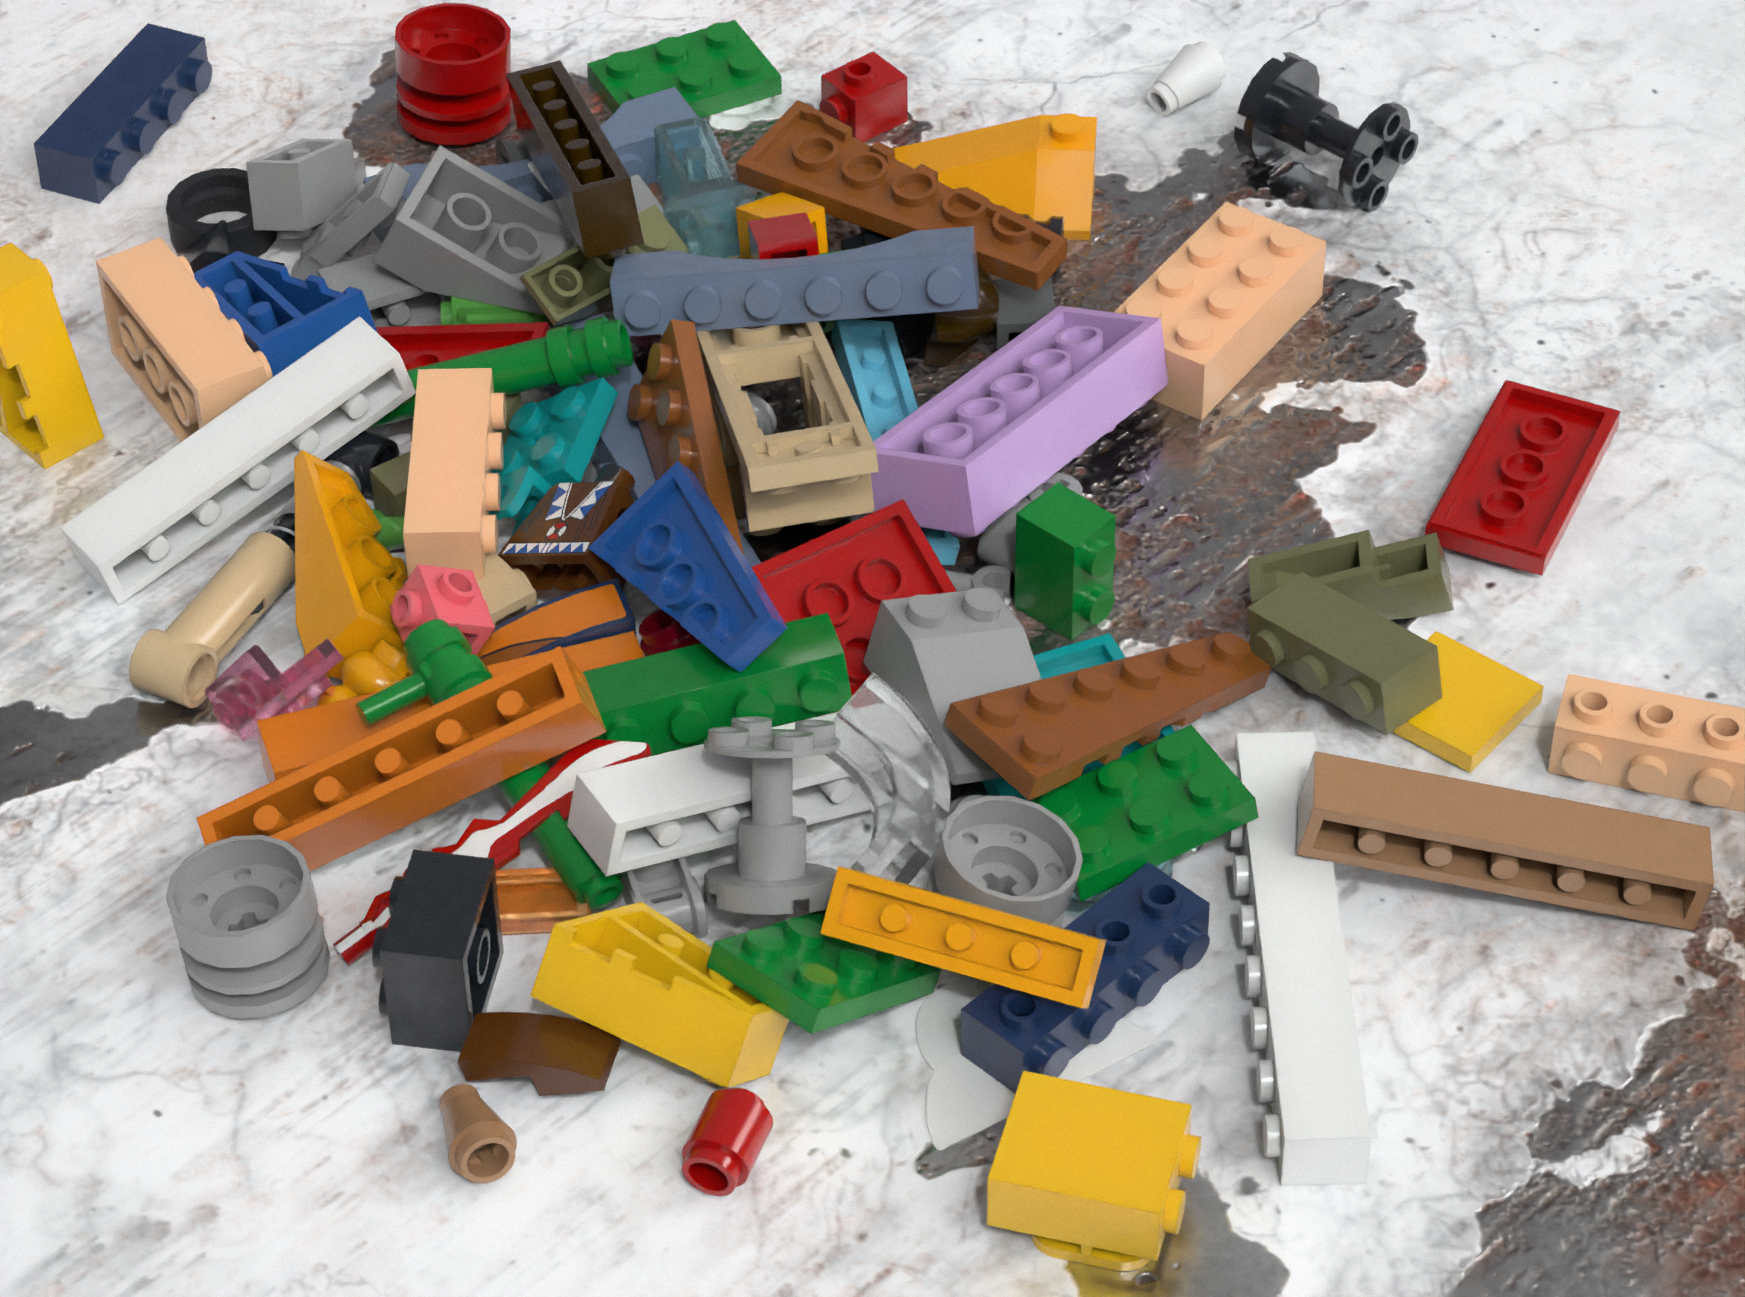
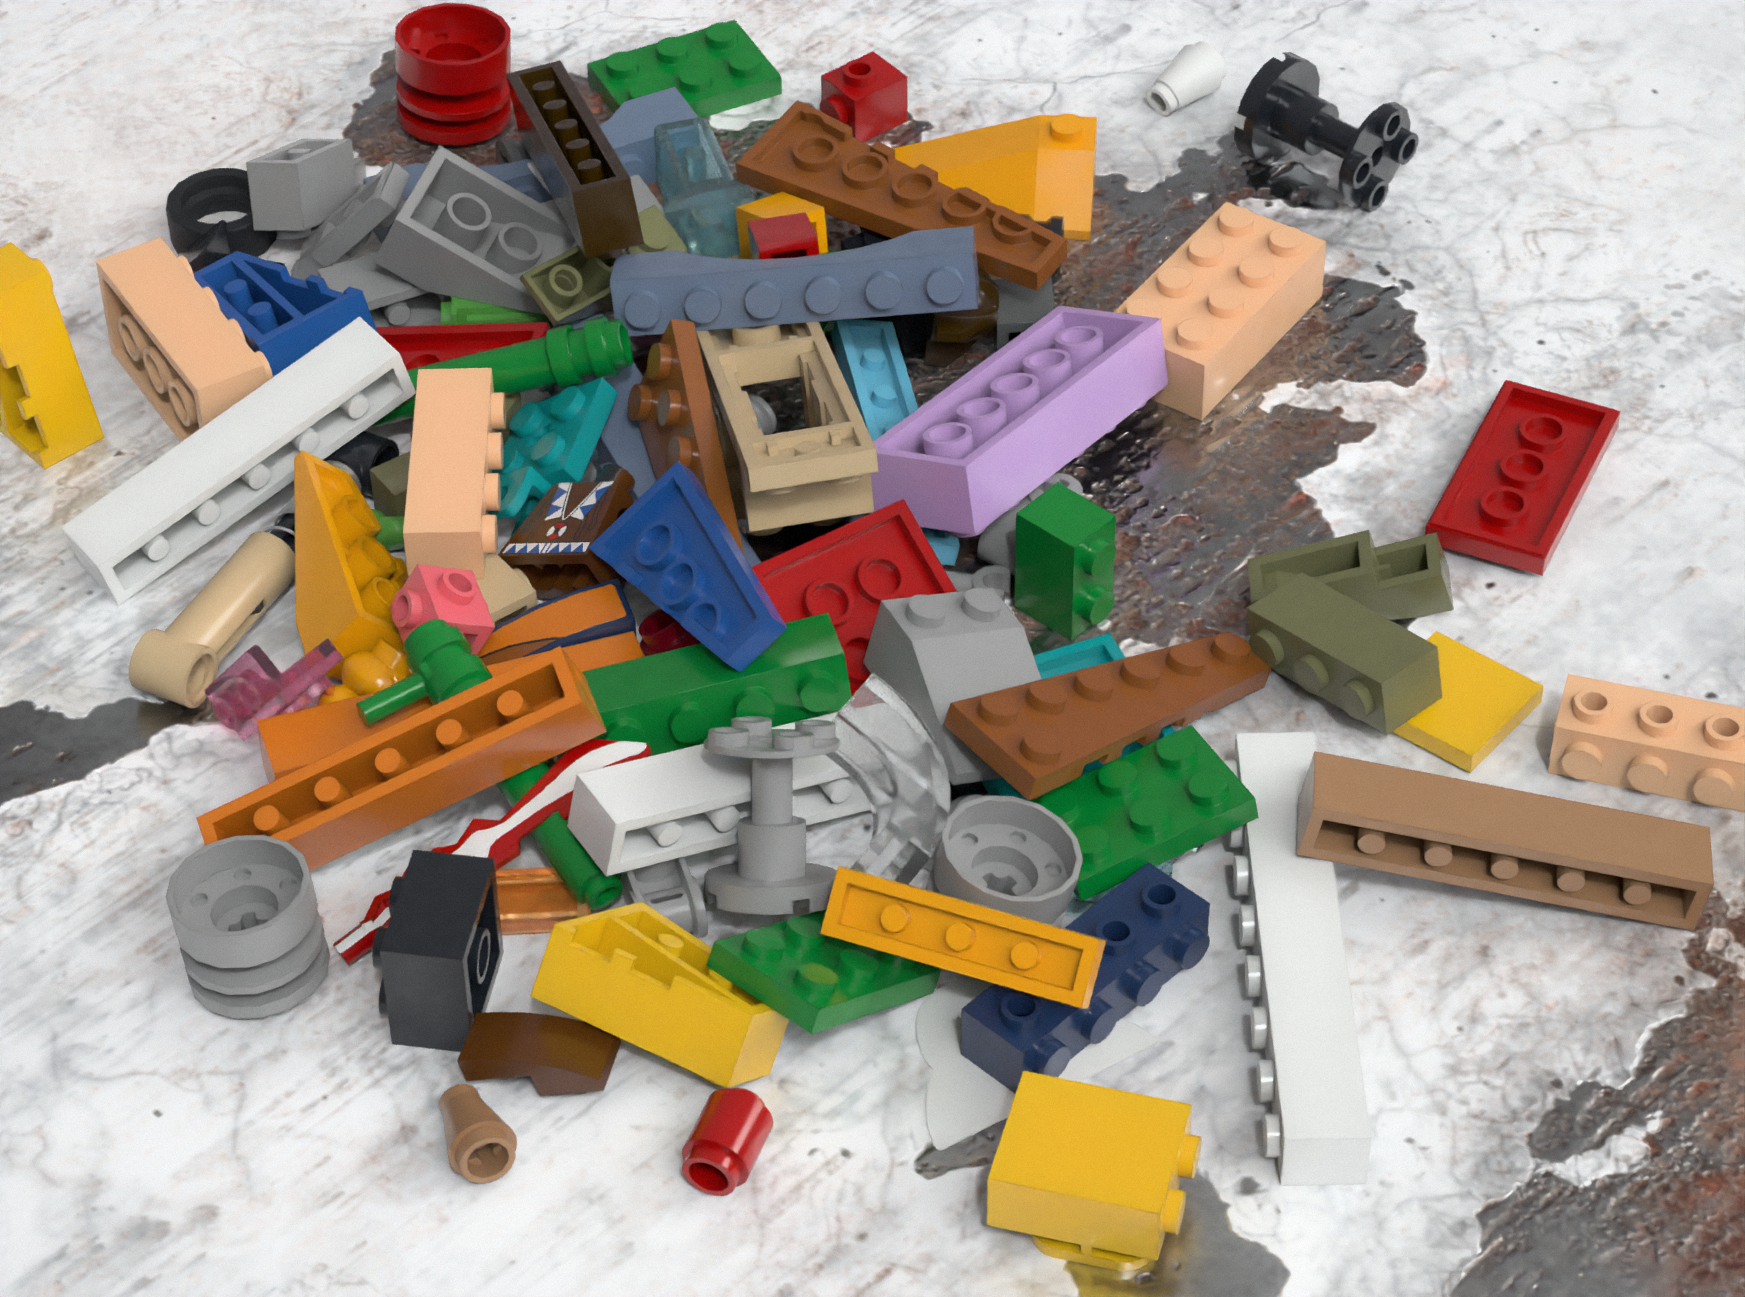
(122, 113): dark blue brick -> none

